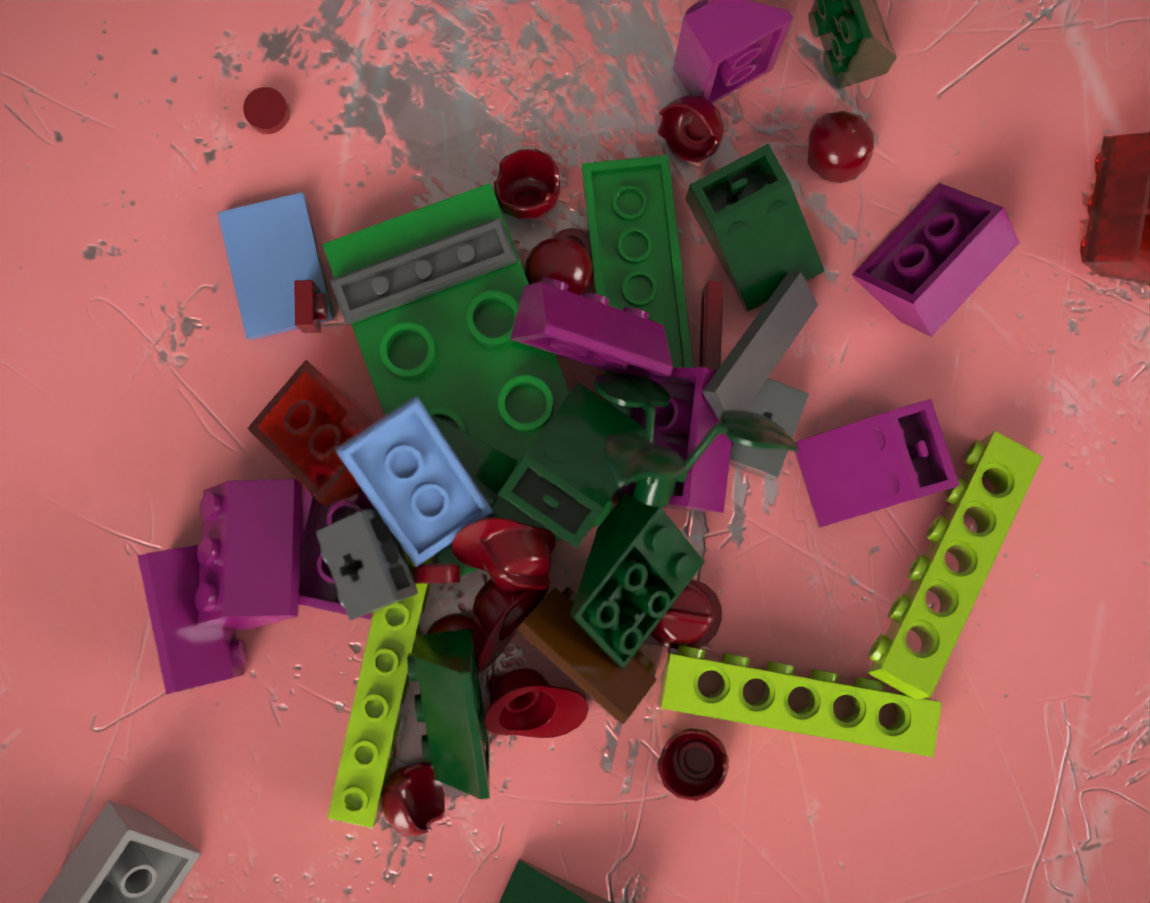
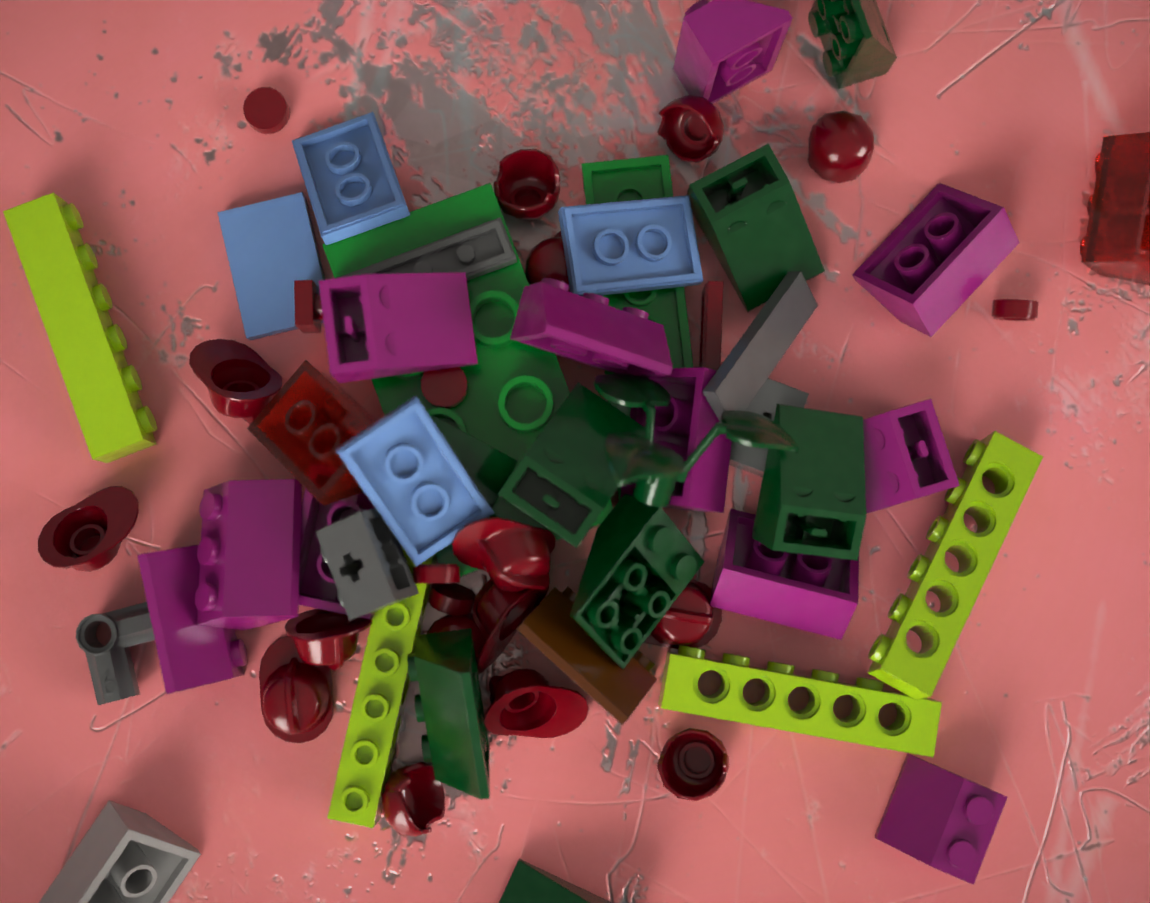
(81, 328): none -> lime brick
(90, 531): none -> dark red piece
(112, 663): none -> dark grey piece
(235, 377): none -> dark red piece
(294, 694): none -> dark red piece
(325, 637): none -> dark red piece
(350, 178): none -> medium blue tile
(396, 324): none -> magenta slope
(444, 387): none -> dark red tile
(451, 598): none -> dark red tile
(630, 246): none -> medium blue tile
(781, 586): none -> magenta slope
(816, 496): none -> dark green slope
(941, 818): none -> magenta slope
(1015, 310): none -> dark red tile

